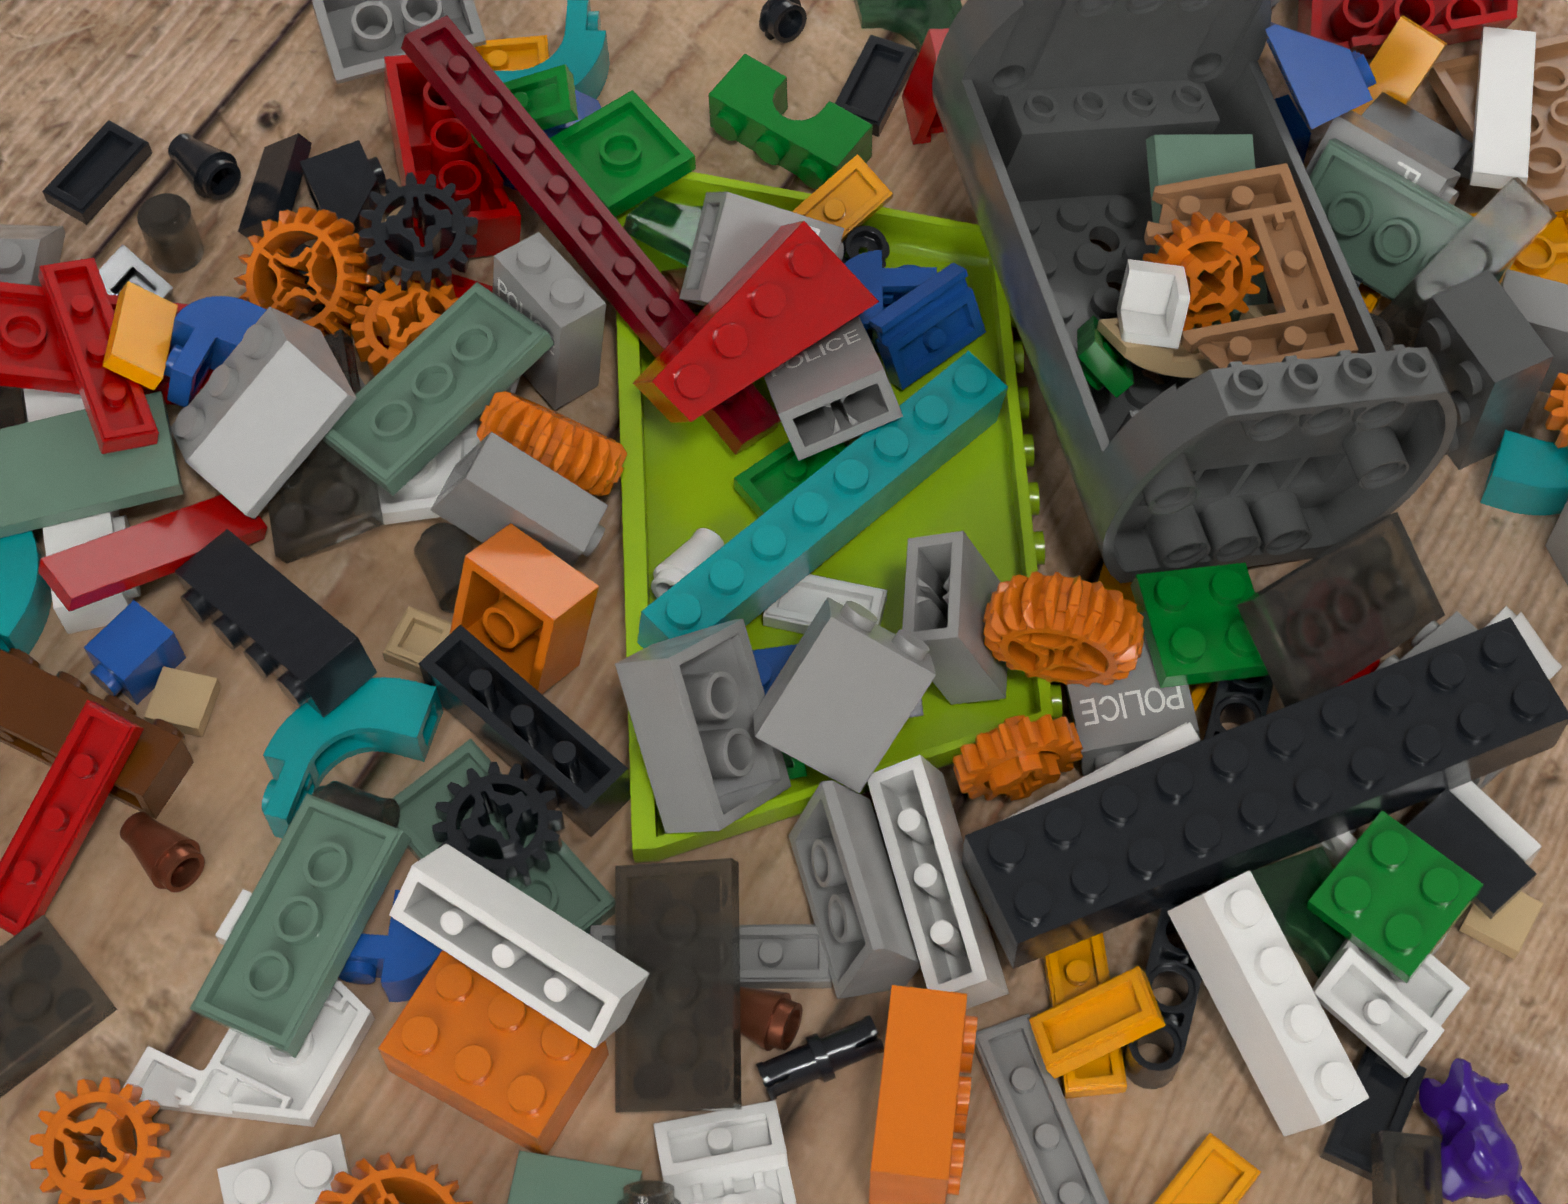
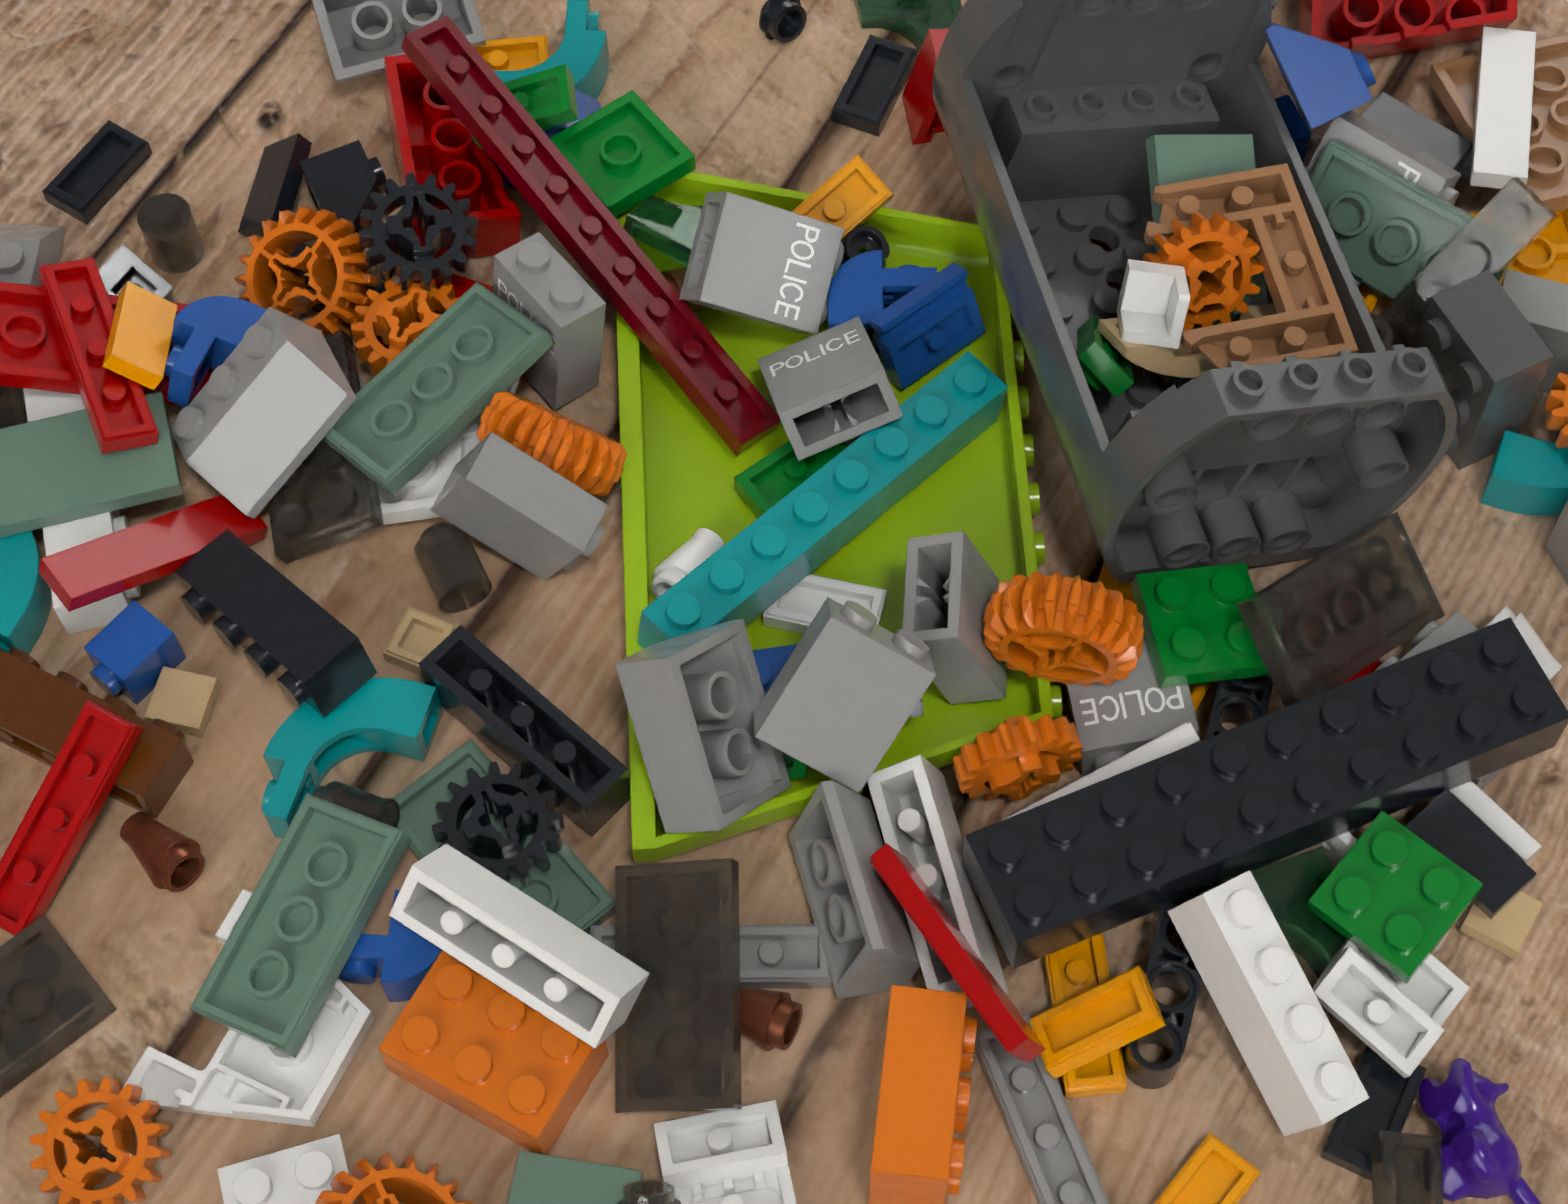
(207, 168): black cone -> none
(525, 606): orange brick -> none
(750, 110): green arch -> none
(760, 319): red wedge -> none
(820, 1057): black pin -> none
(957, 954): none -> red tile
(1403, 62): light orange tile -> none

